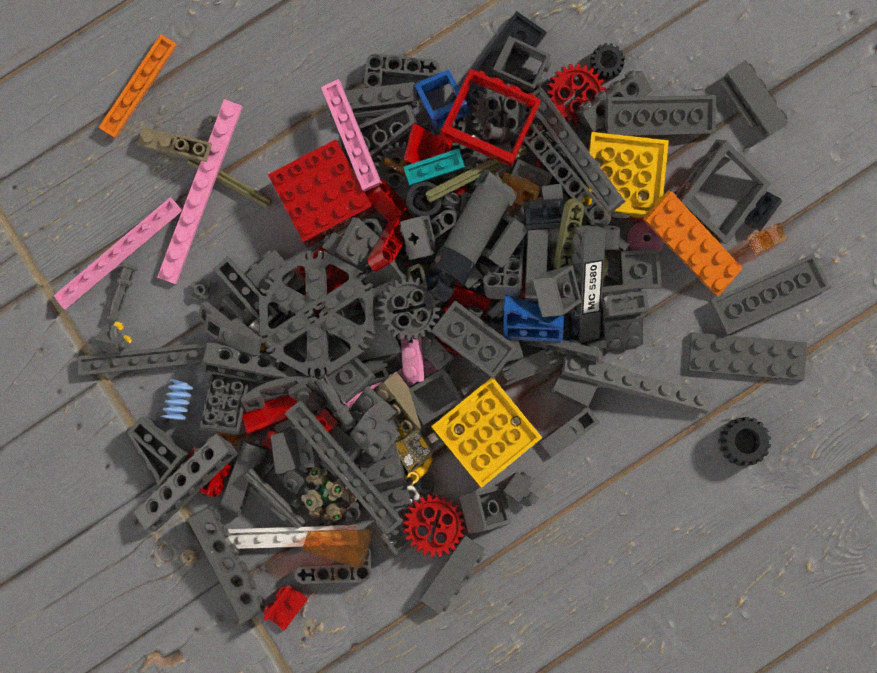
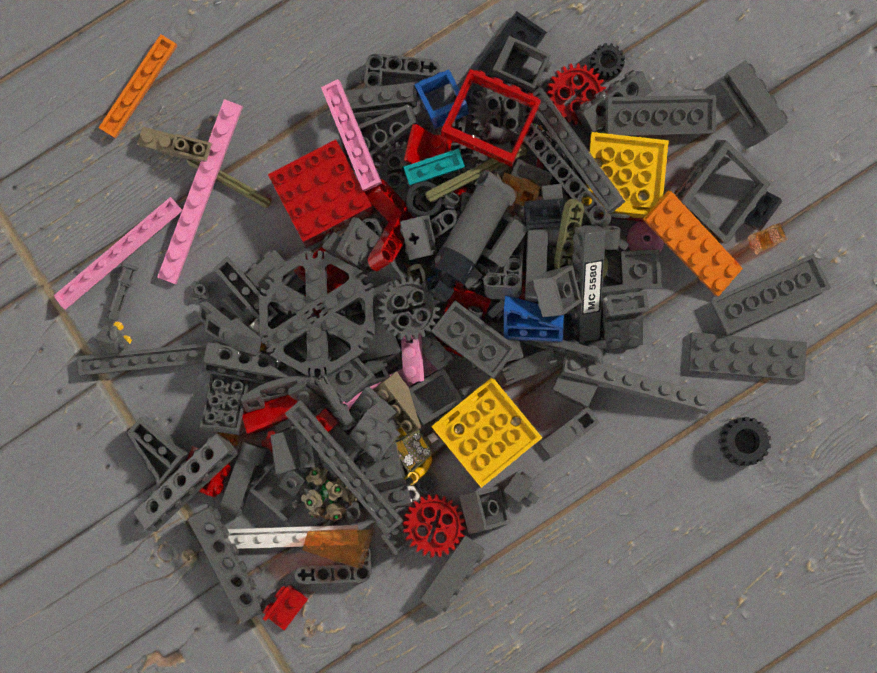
(177, 400): light blue piece -> none
(274, 498): dark grey axle -> none
(396, 166): clear orange piece -> none

